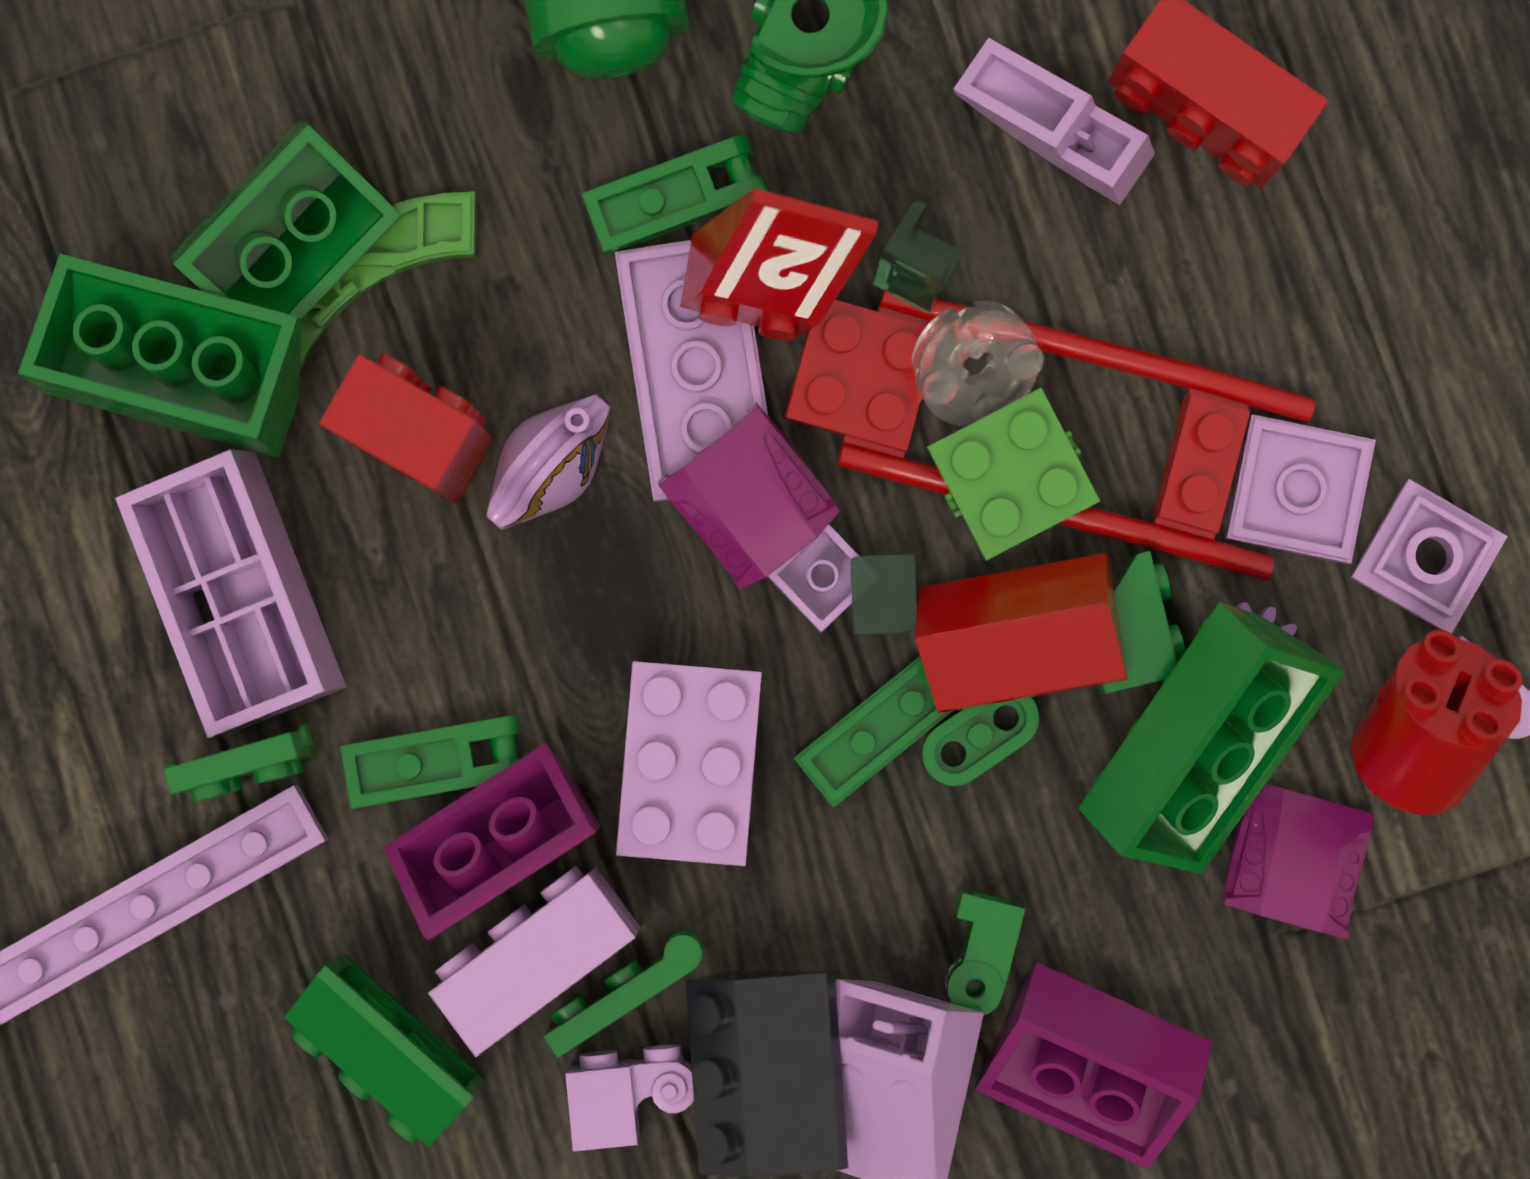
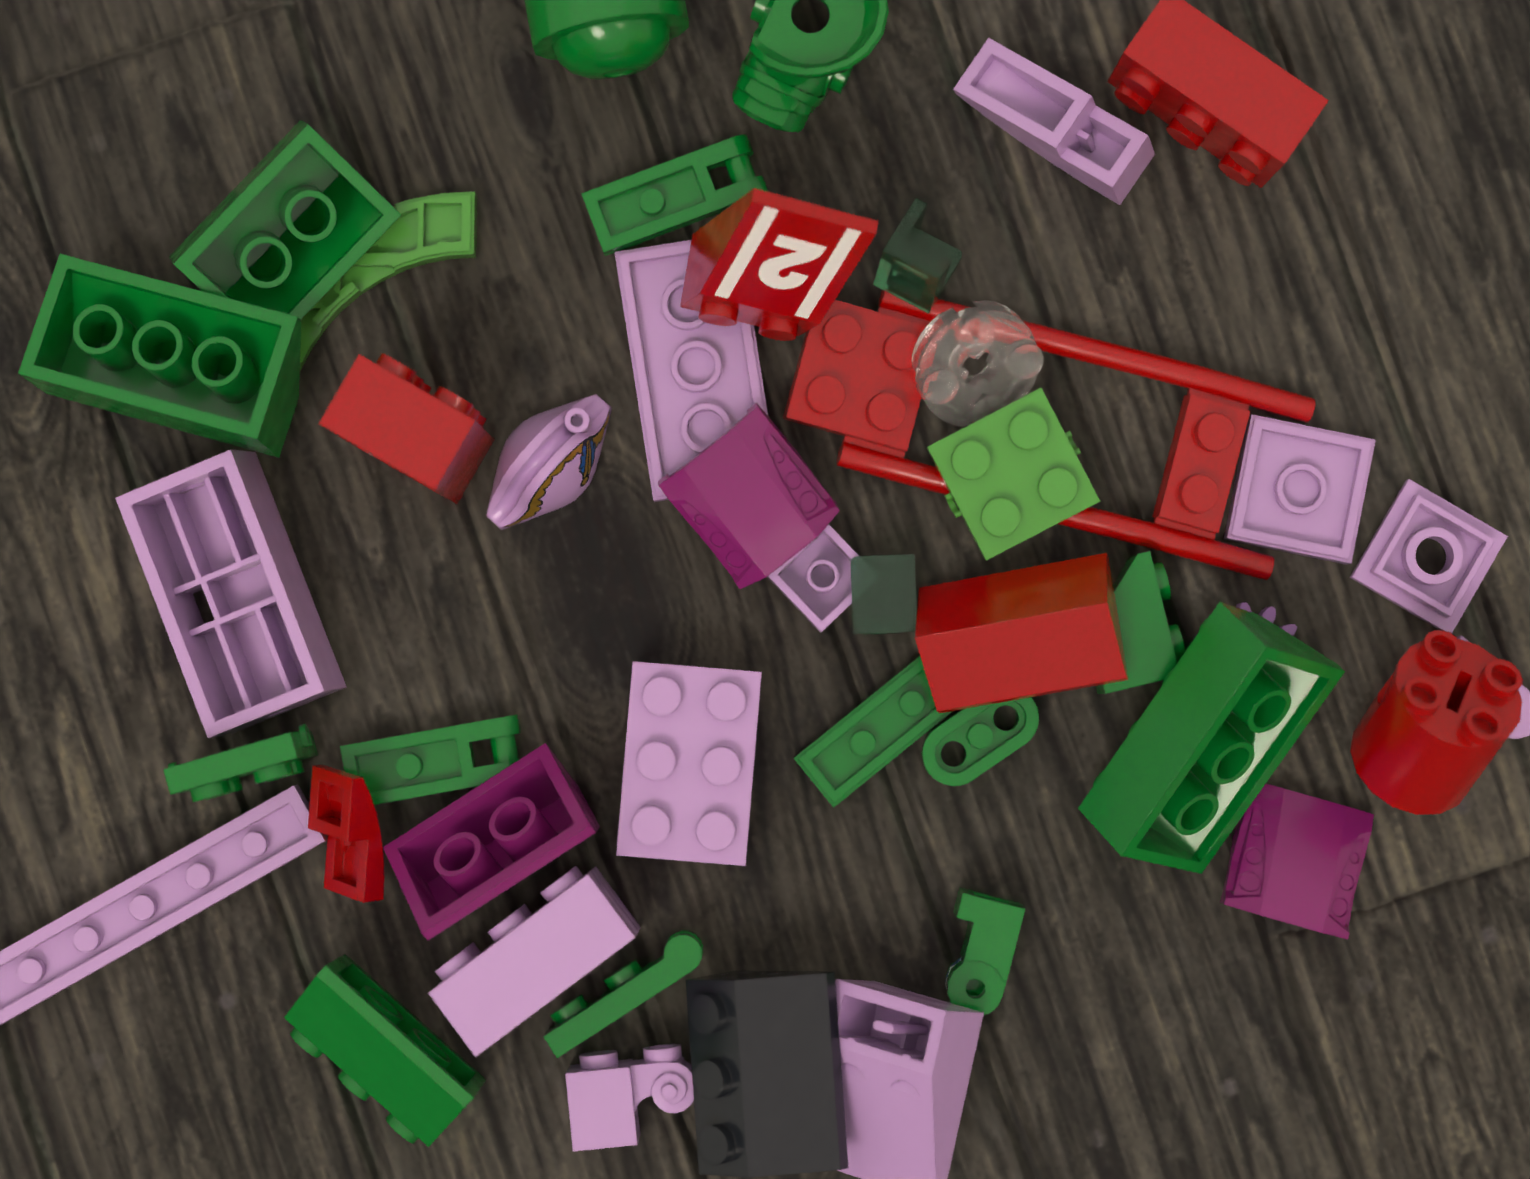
(354, 850): none -> red slope
(1095, 1066): magenta slope -> none

